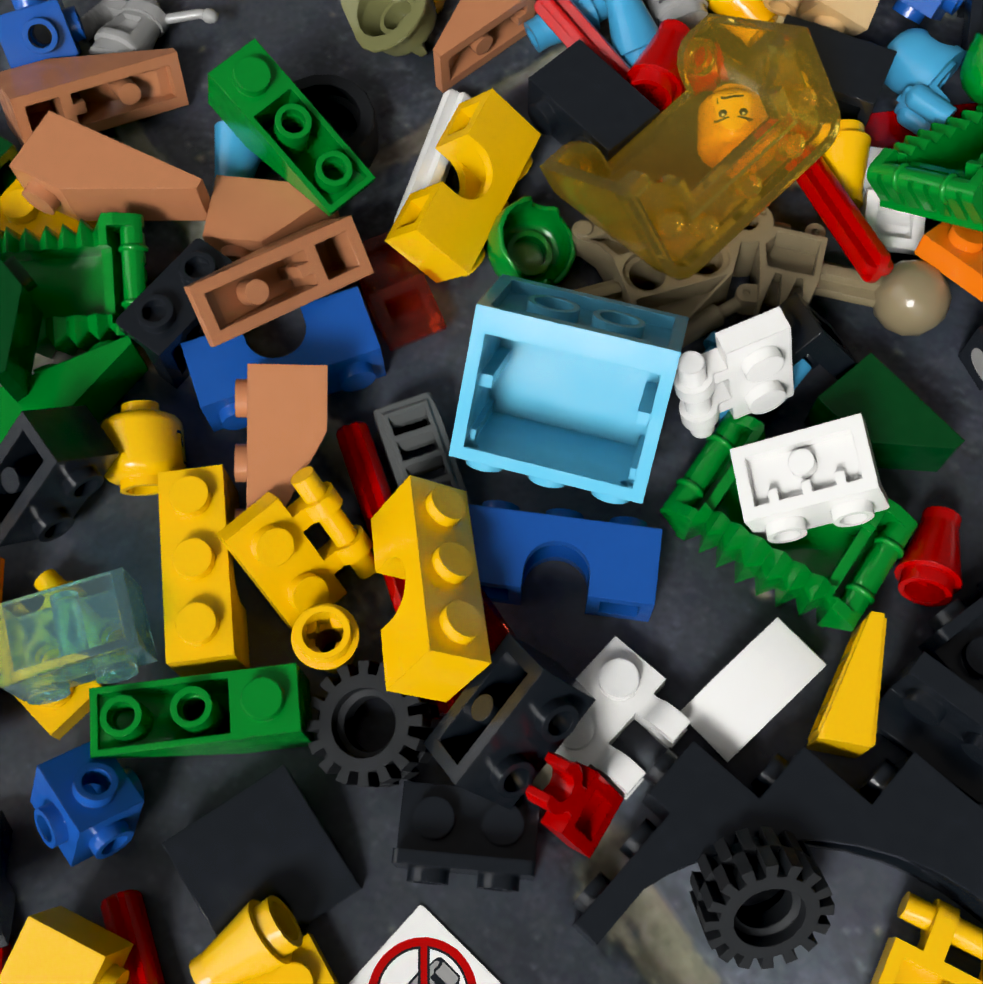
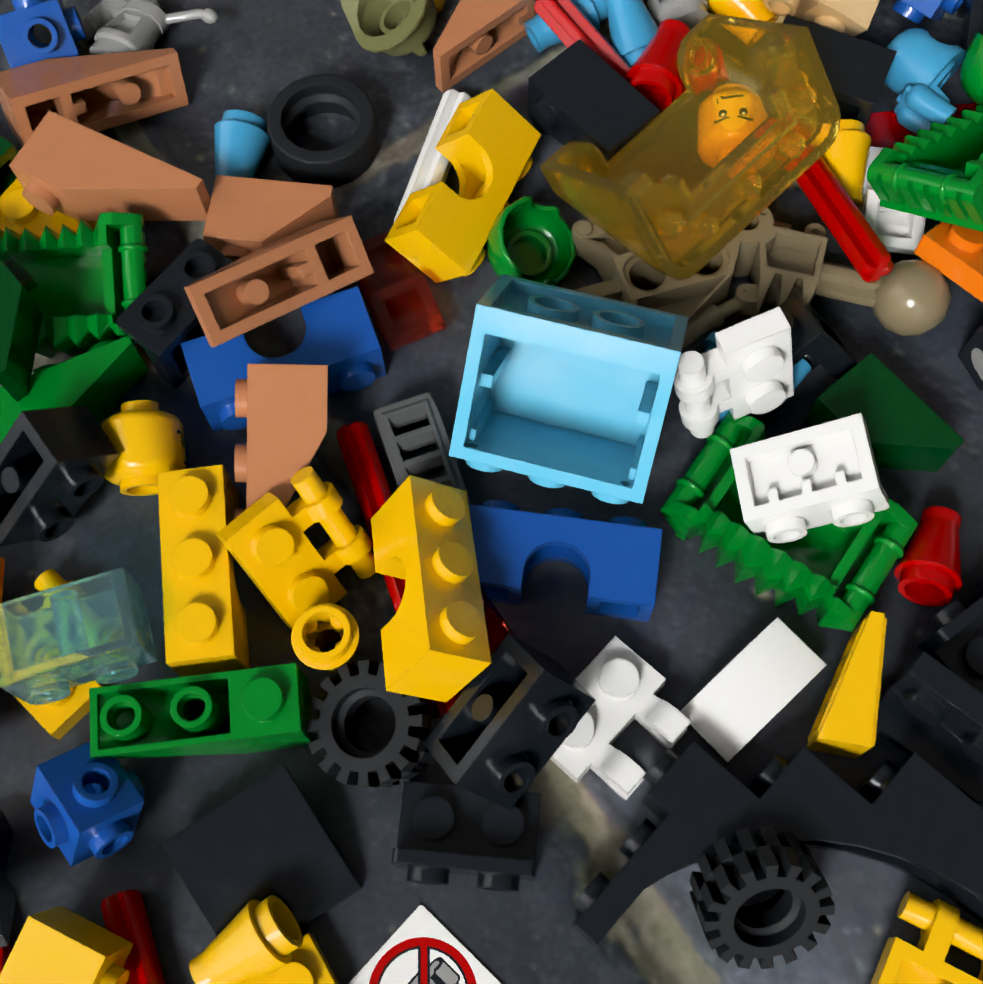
(285, 128): green slope -> none
(576, 803): red plate -> none

